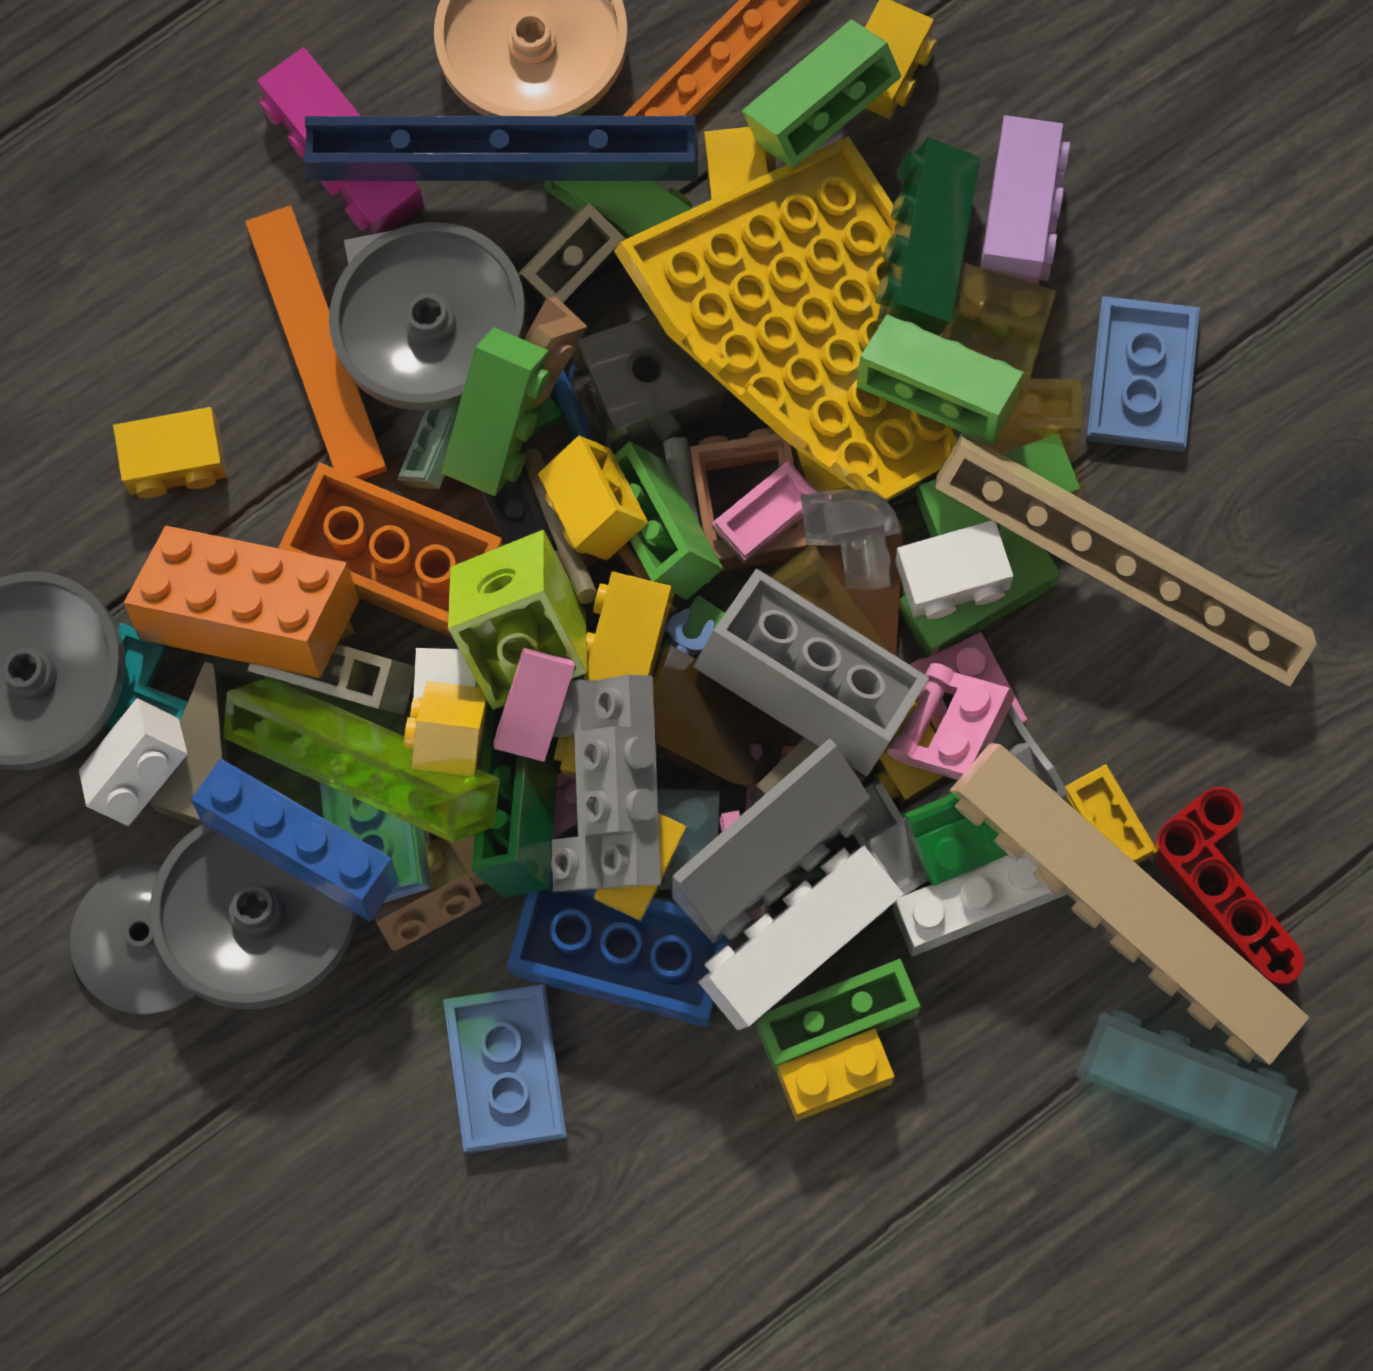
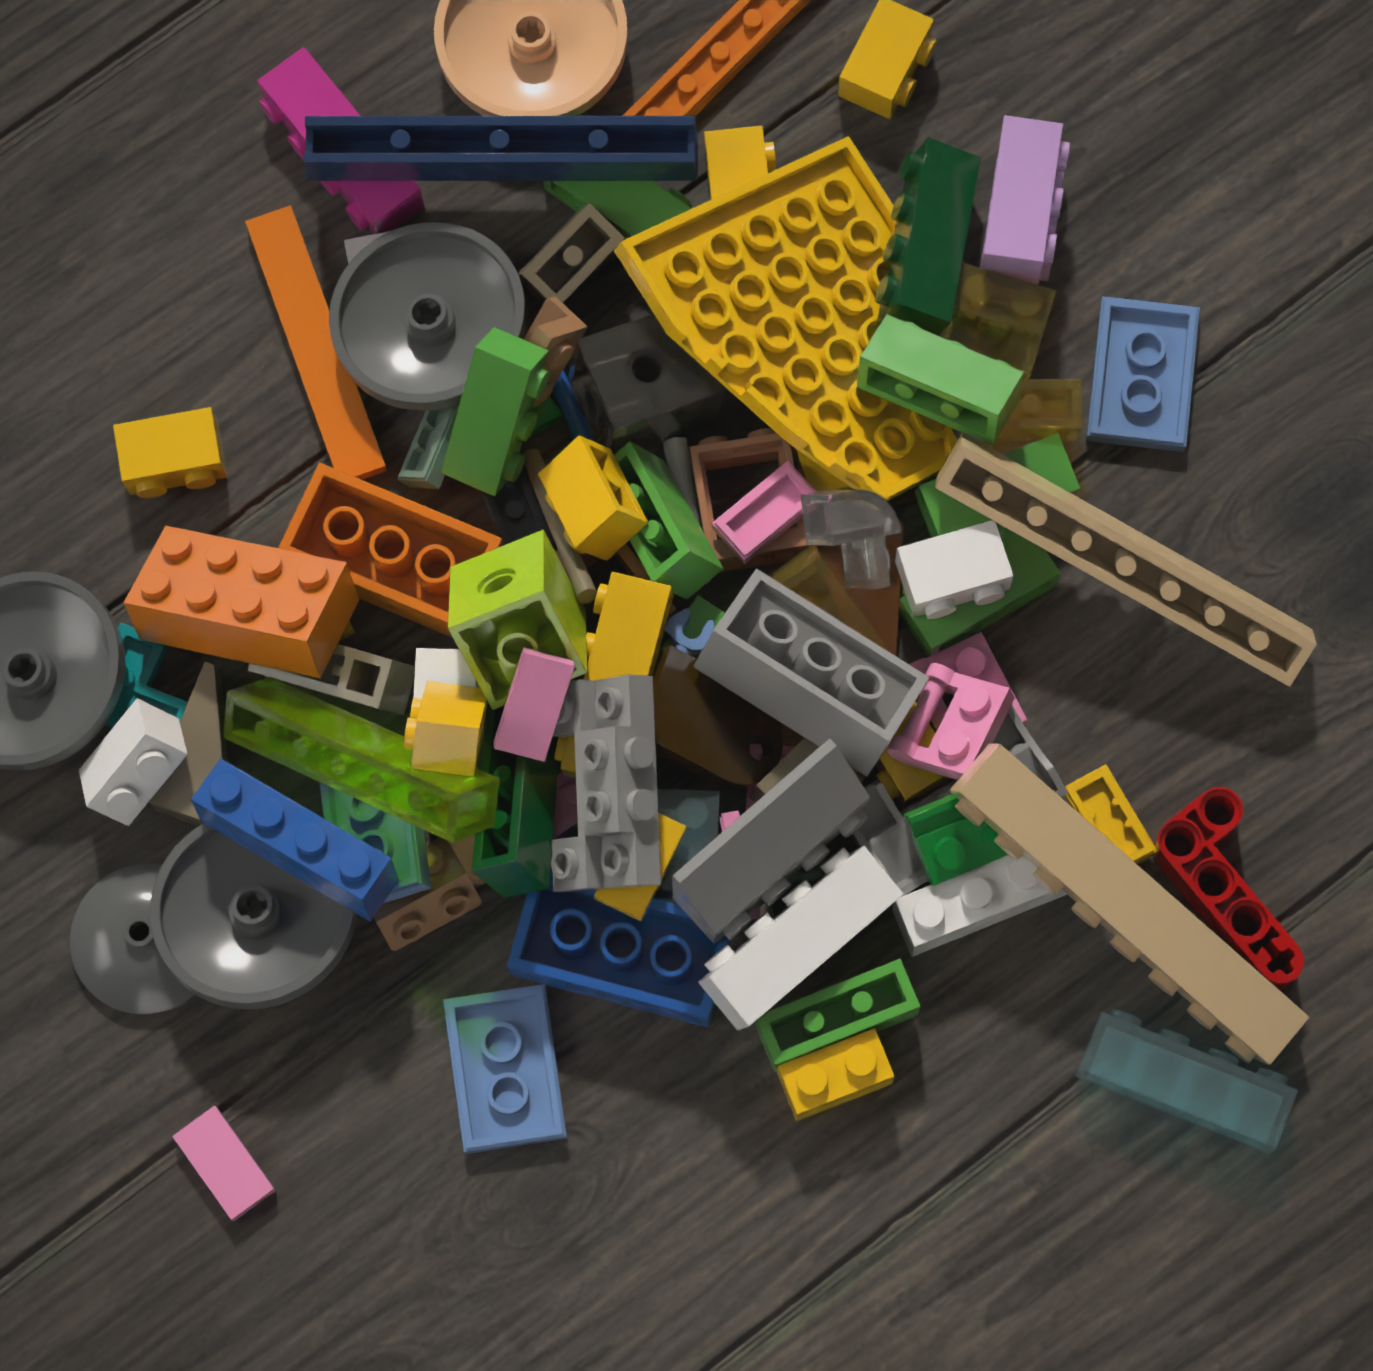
(224, 1163): none -> bright pink tile
(822, 93): bright green brick -> none

